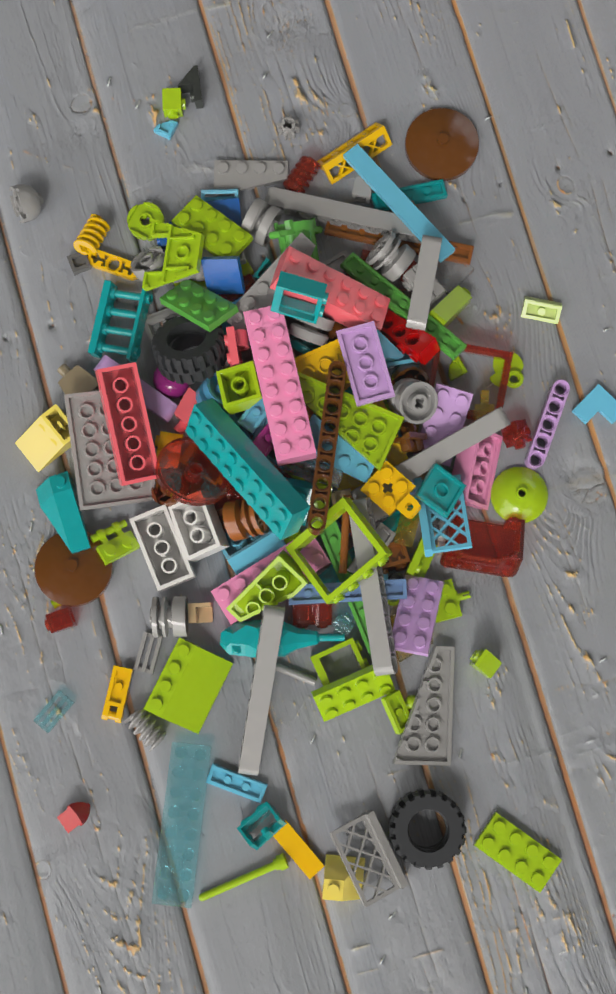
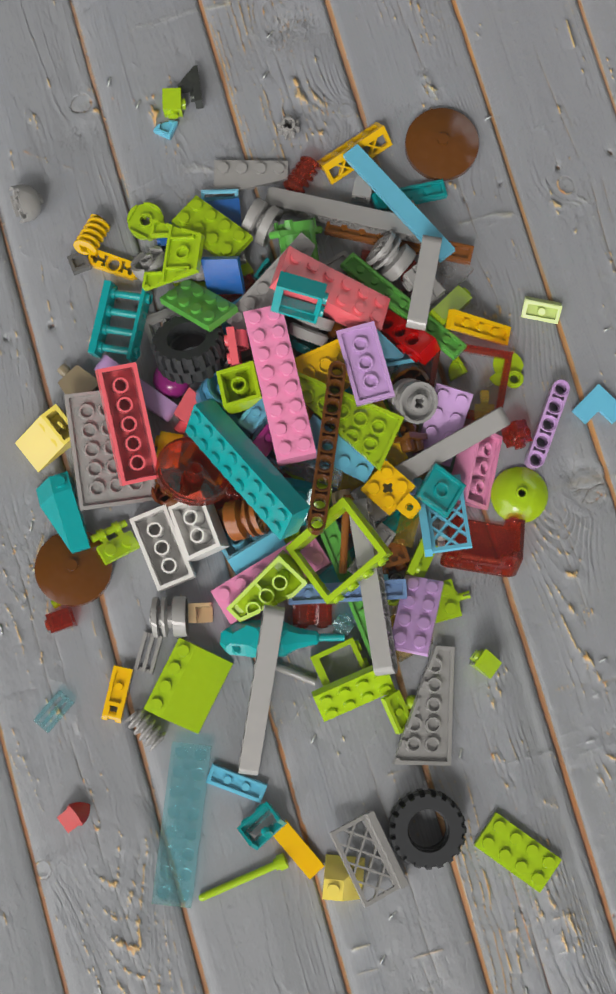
(478, 327): none -> yellow plate

